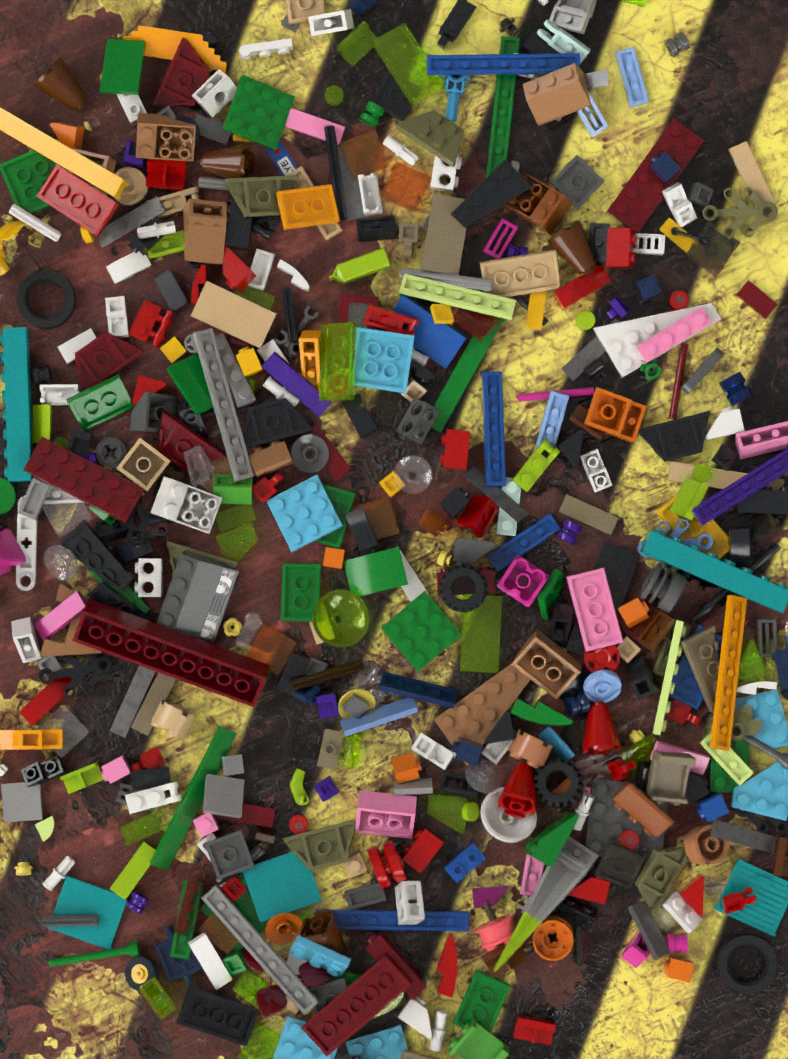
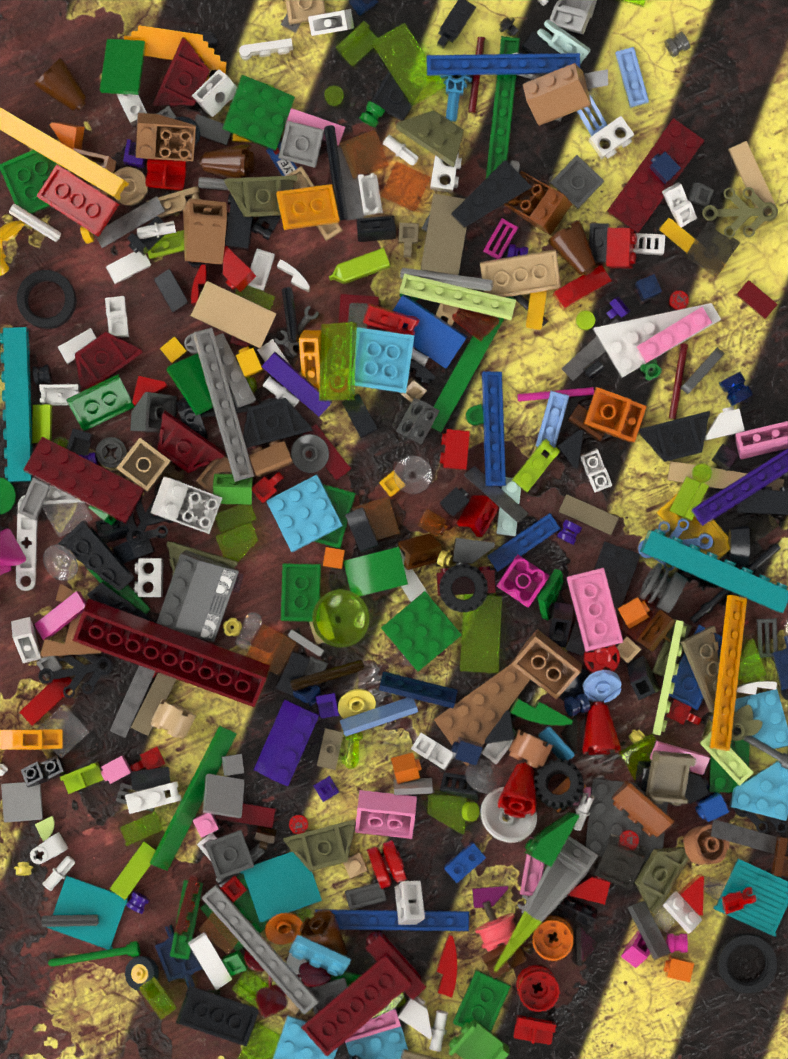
(51, 847): none -> white piece
(146, 320): red plate -> none
(198, 465): clear slope -> none
(286, 742): none -> dark purple slope
(297, 789): lime arm -> none
(301, 144): none -> light grey tile
(305, 642): none -> light grey tile
(355, 706): dark grey tile -> none
(377, 1025): none -> bright pink plate
(420, 551): none -> reddish brown panel
(422, 849): red brick -> none
(441, 314): yellow tile -> none
(475, 415): none -> green tile
(476, 78): none -> dark red bar
(540, 998): none -> red wheel
(608, 134): none -> white brick
(619, 769): red plate -> none
(705, 240): black hinge -> none

